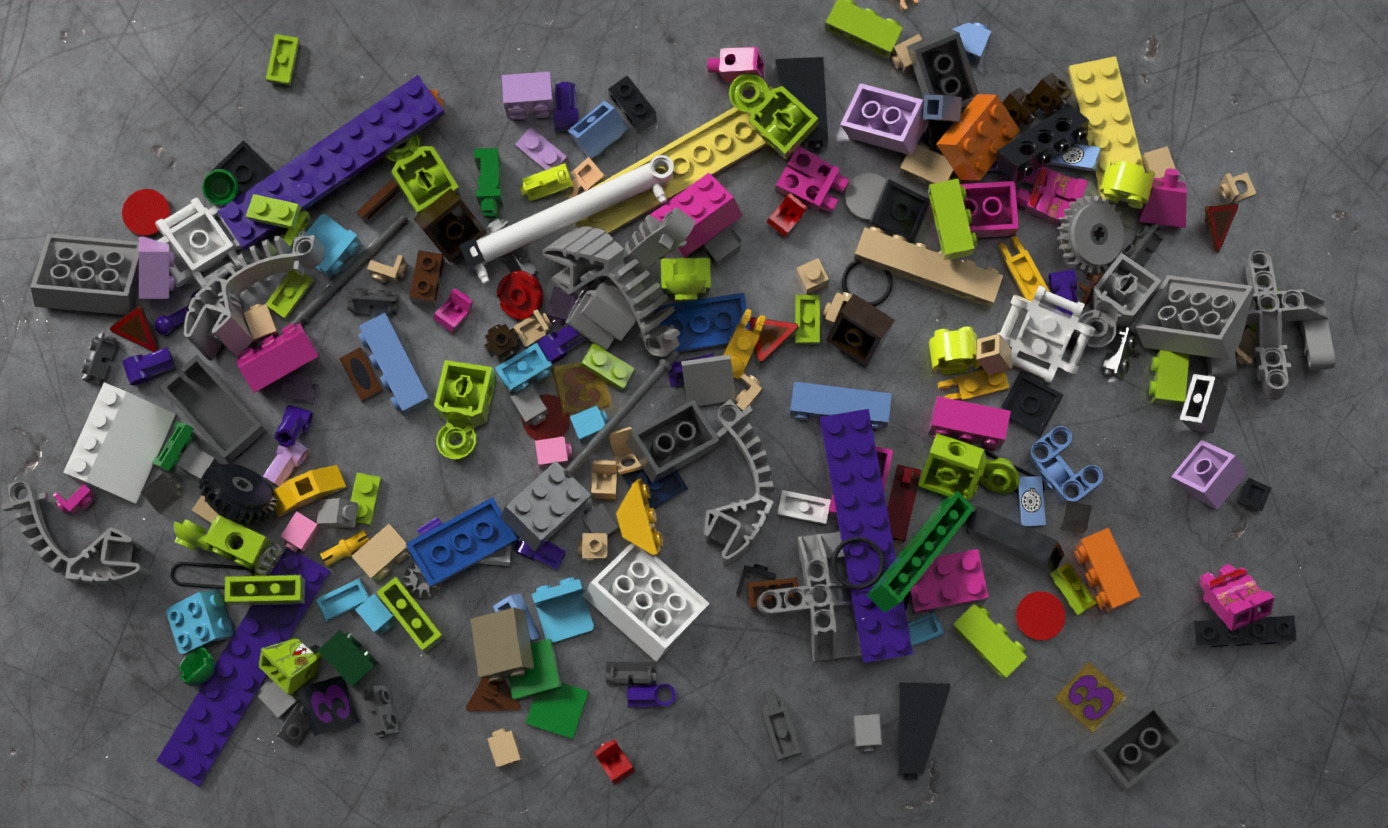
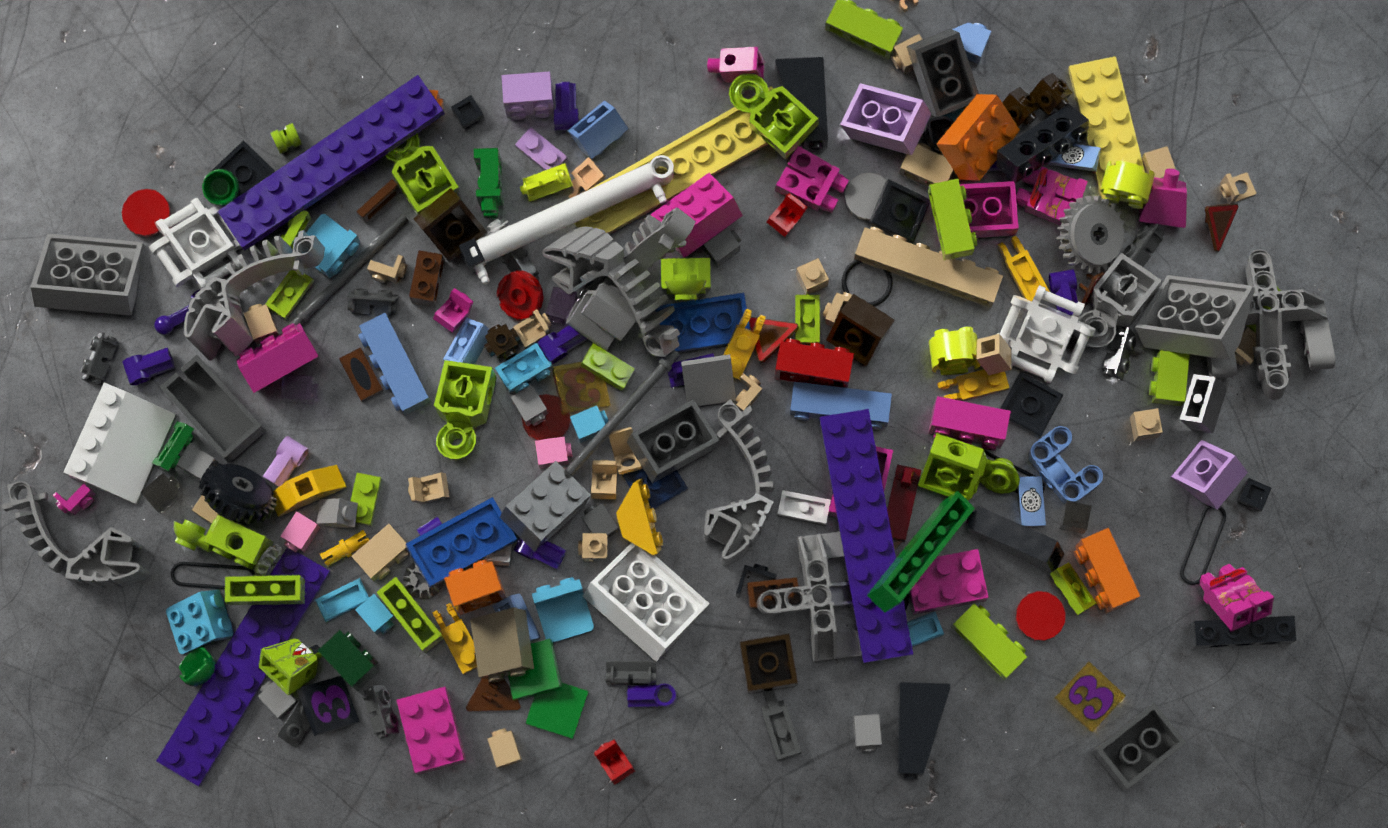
(136, 328): piece -> none
(154, 269): lavender slope -> none
(273, 211): lime plate -> none
(282, 59): lime plate -> none
(286, 138): none -> lime wheel
(293, 424): dark purple piece -> none
(428, 488): none -> tan bracket
(431, 730): none -> dark pink brick
(458, 640): none -> yellow hinge
(467, 111): none -> black plate
(468, 342): none -> light blue slope
(475, 587): none -> orange brick
(632, 104): black brick -> none
(768, 663): none -> dark brown brick
(813, 364): none -> red brick
(834, 563): black tyre -> none
(942, 108): sand blue brick -> none
(1146, 424): none -> tan brick
(1193, 541): none -> black piece

